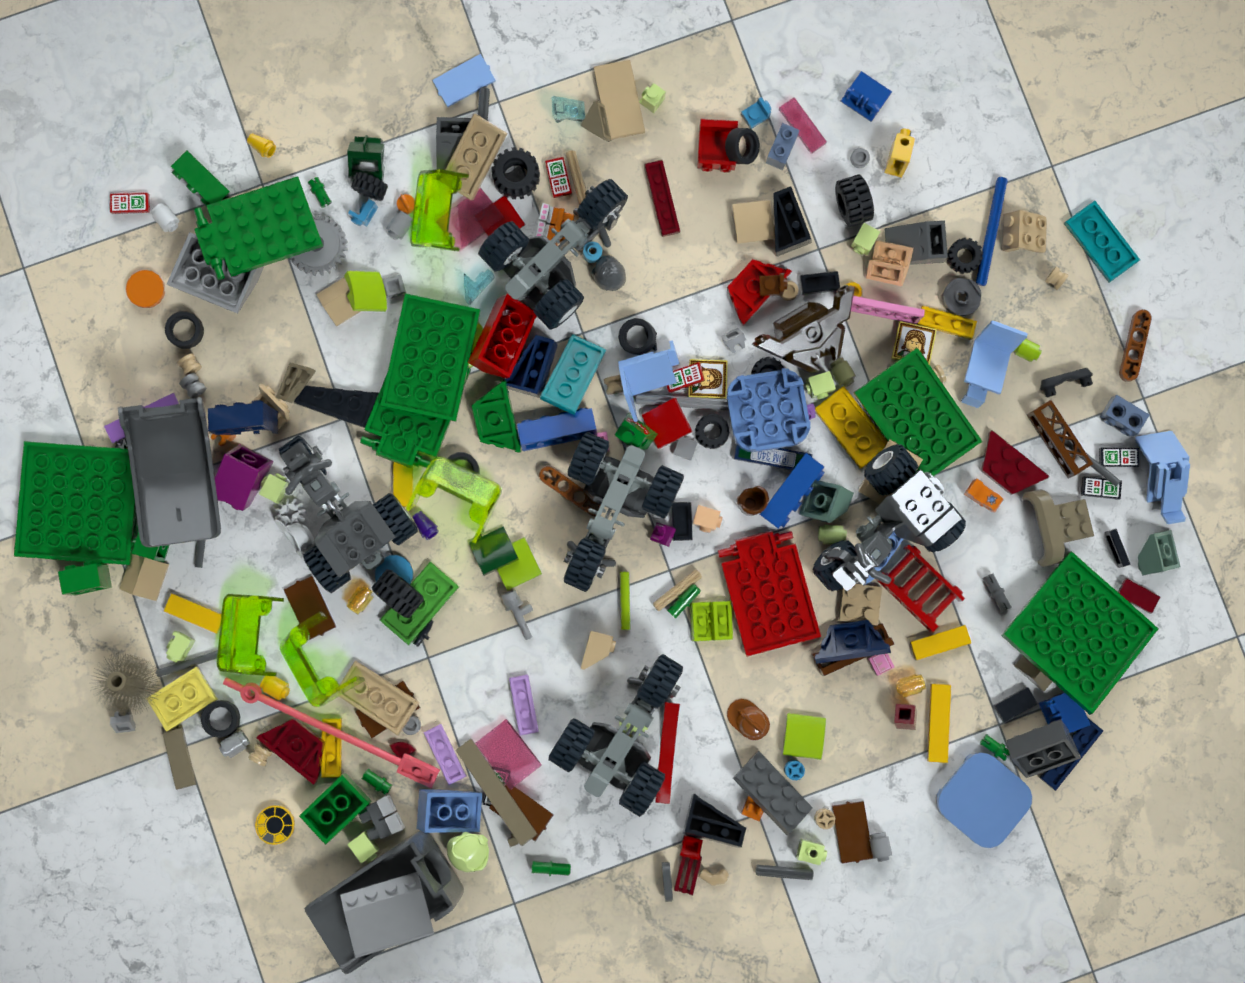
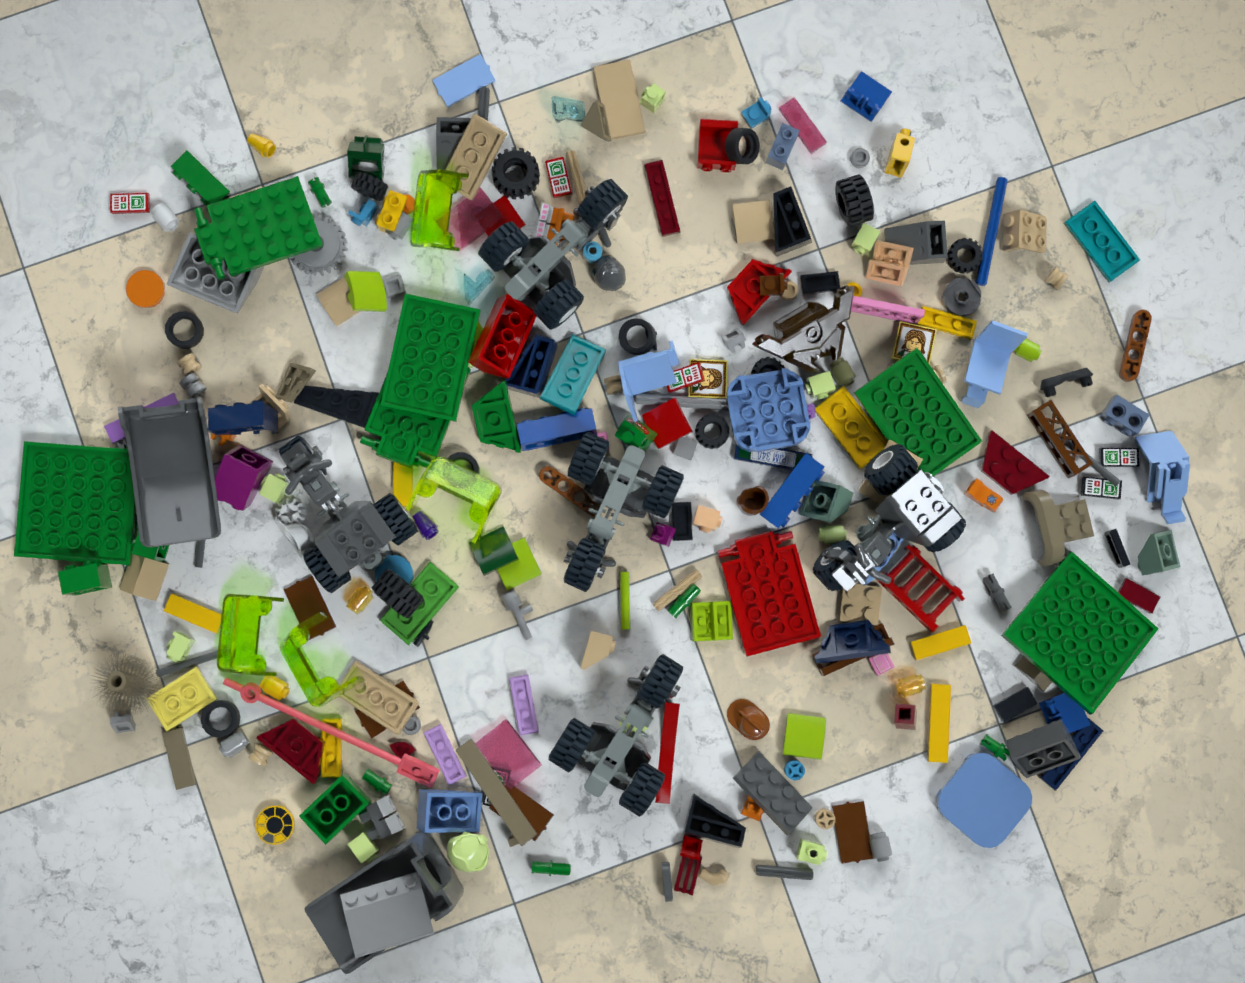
(391, 212): none -> yellow bracket

